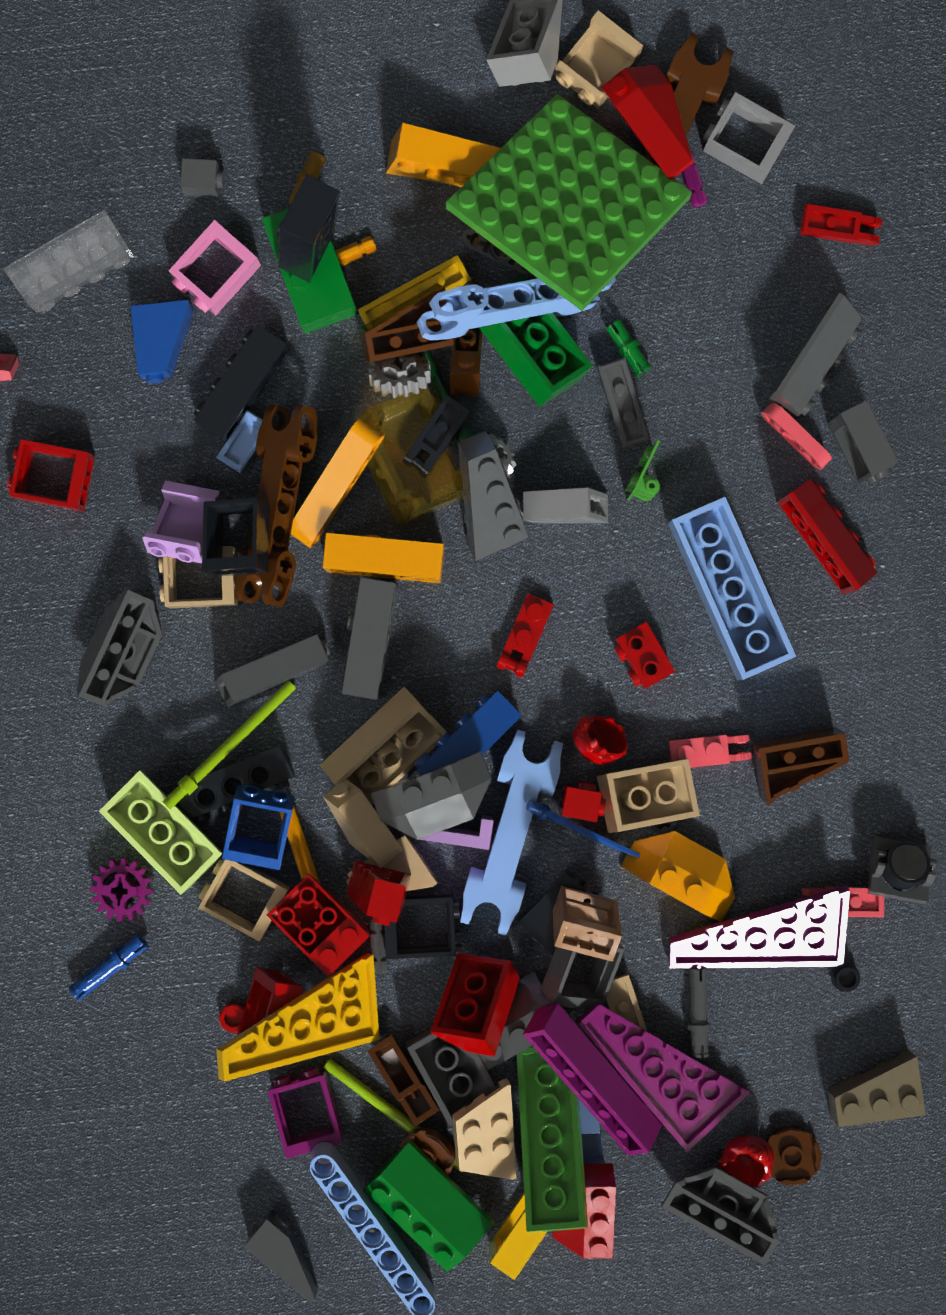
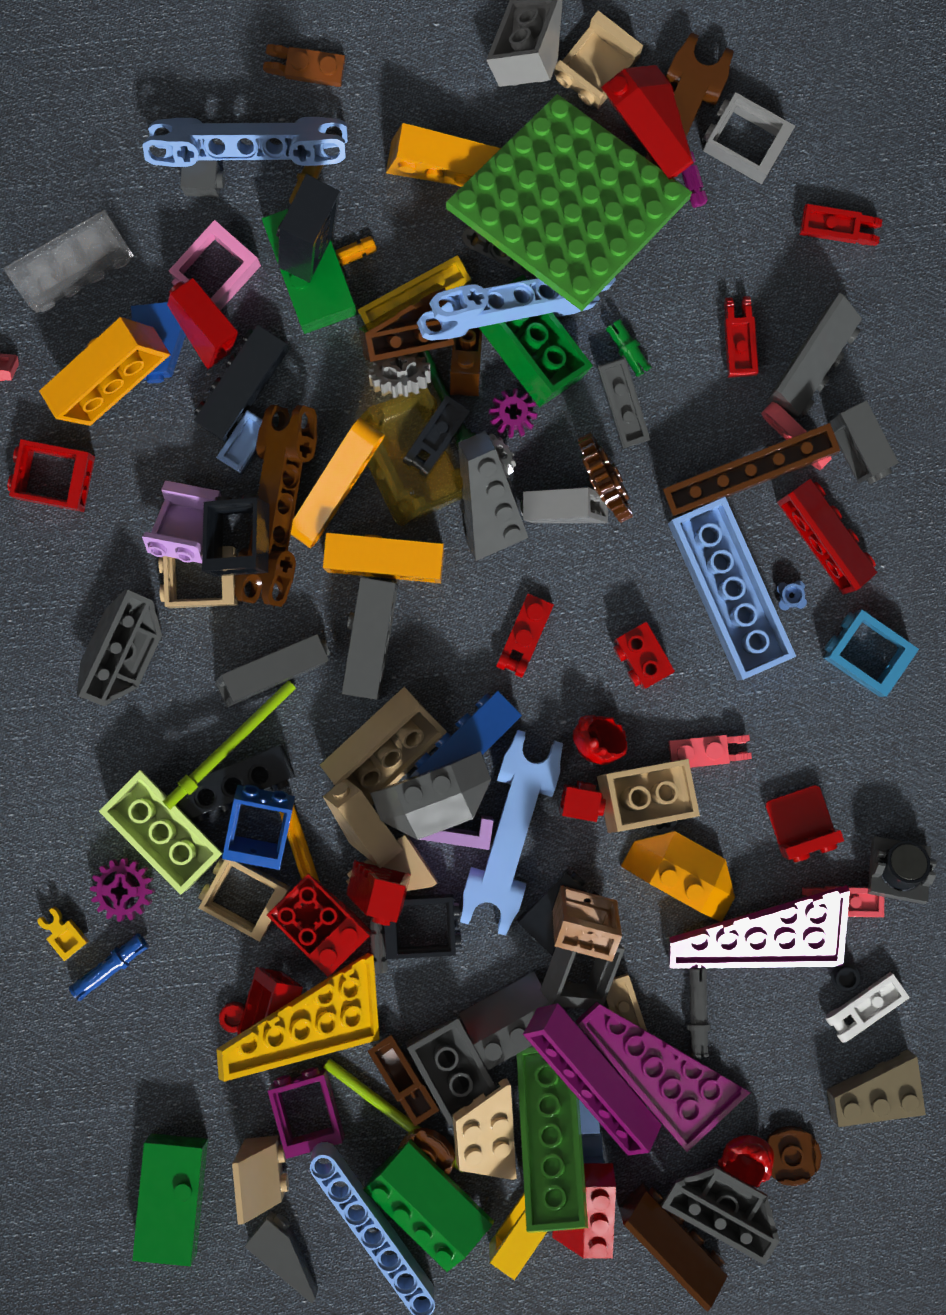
(65, 937): none -> yellow plate
(104, 372): none -> light orange brick
(170, 1199): none -> green brick
(192, 141): none -> light blue piece
(202, 322): none -> red slope
(259, 1177): none -> tan slope
(306, 65): none -> dark orange hinge
(476, 1003): red slope -> none
(521, 408): none -> magenta gear
(543, 812): blue sword -> none
(605, 477): none -> reddish brown gear
(642, 485): bright green hinge -> none
(674, 1245): none -> reddish brown slope
(740, 340): none -> red hinge
(752, 470): none -> reddish brown brick
(795, 759): reddish brown wedge -> none
(797, 589): none -> medium blue plate
(802, 824): none -> red bracket
(867, 1007): none -> white plate
(894, 668): none -> dark azure window

